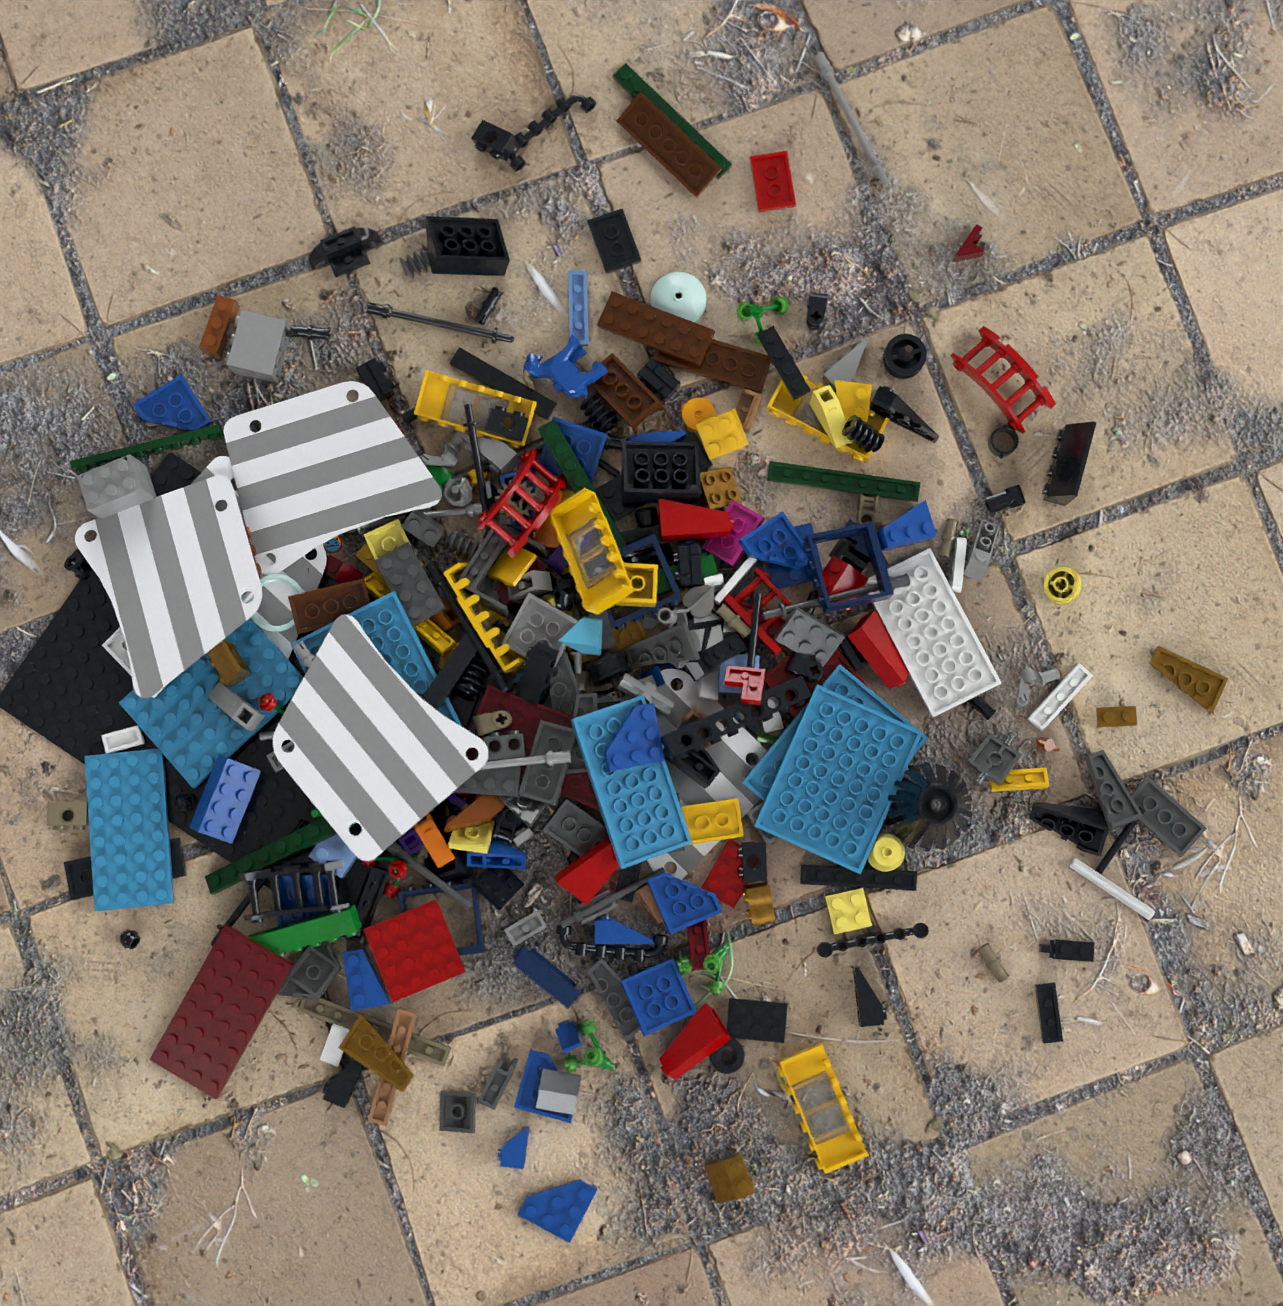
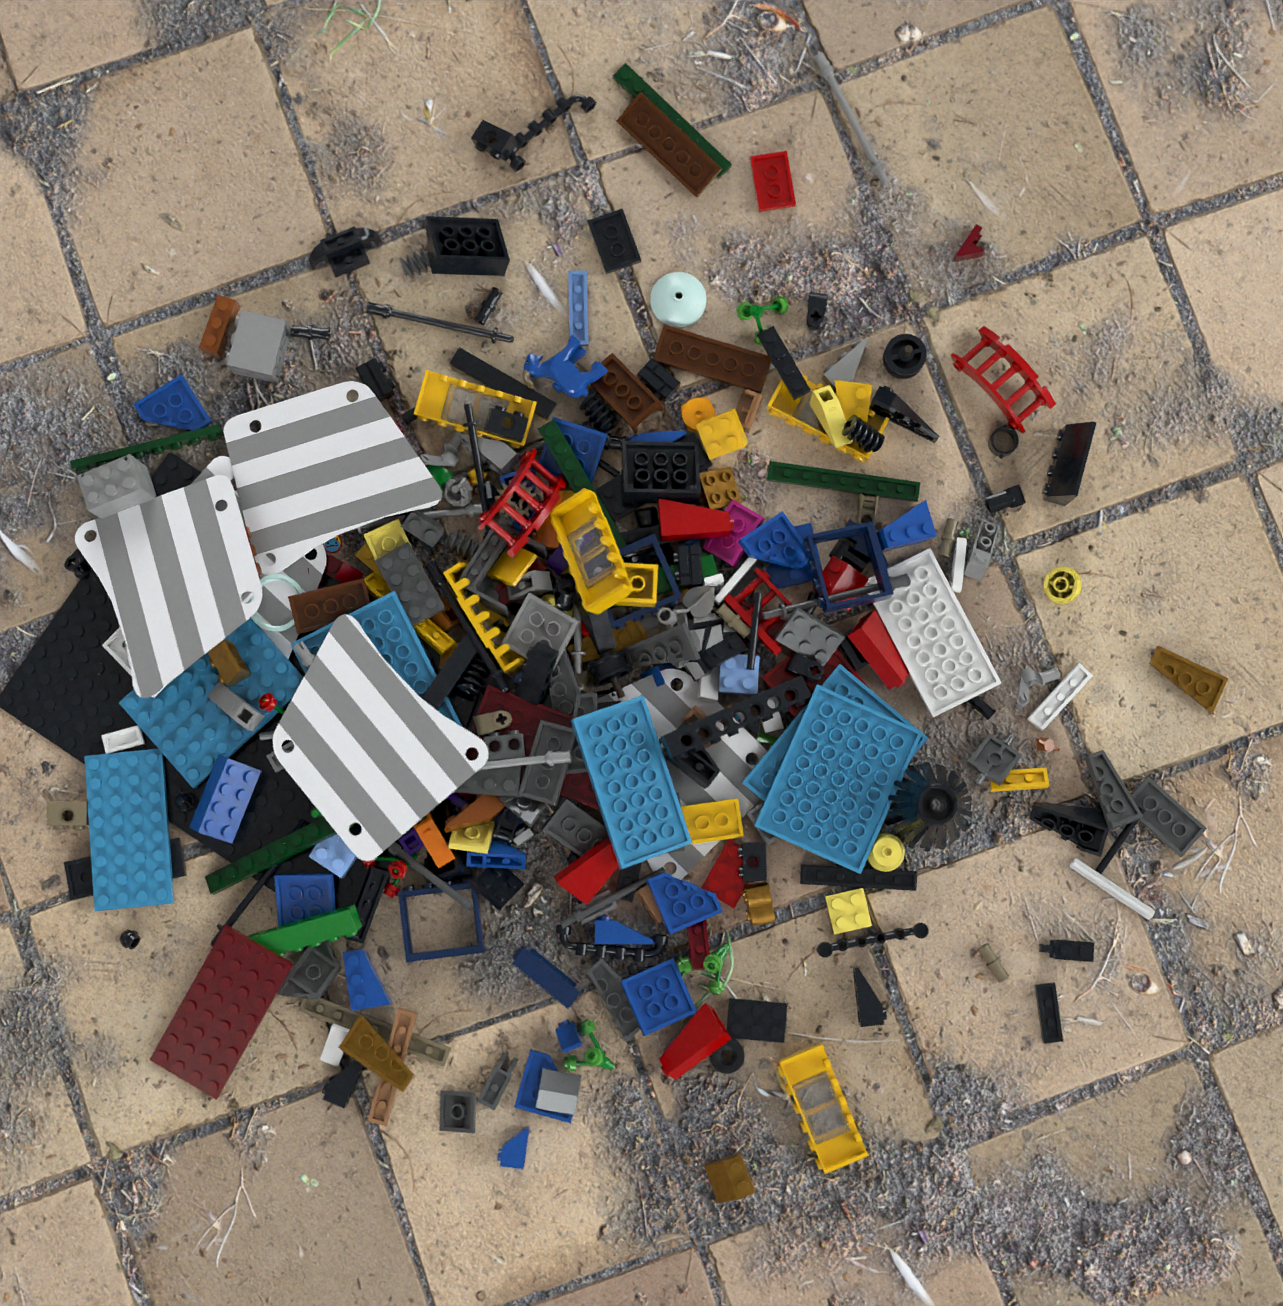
(295, 871): black fence -> none
(414, 950): red plate -> none
(525, 928): light grey plate -> none
(559, 1208): blue plate -> none
(585, 636): medium azure slope -> none
(636, 688): light grey piece -> none
(636, 740): blue plate -> none
(656, 328): reddish brown plate -> none
(750, 679): plate -> none
(1116, 716): pearl gold plate -> none

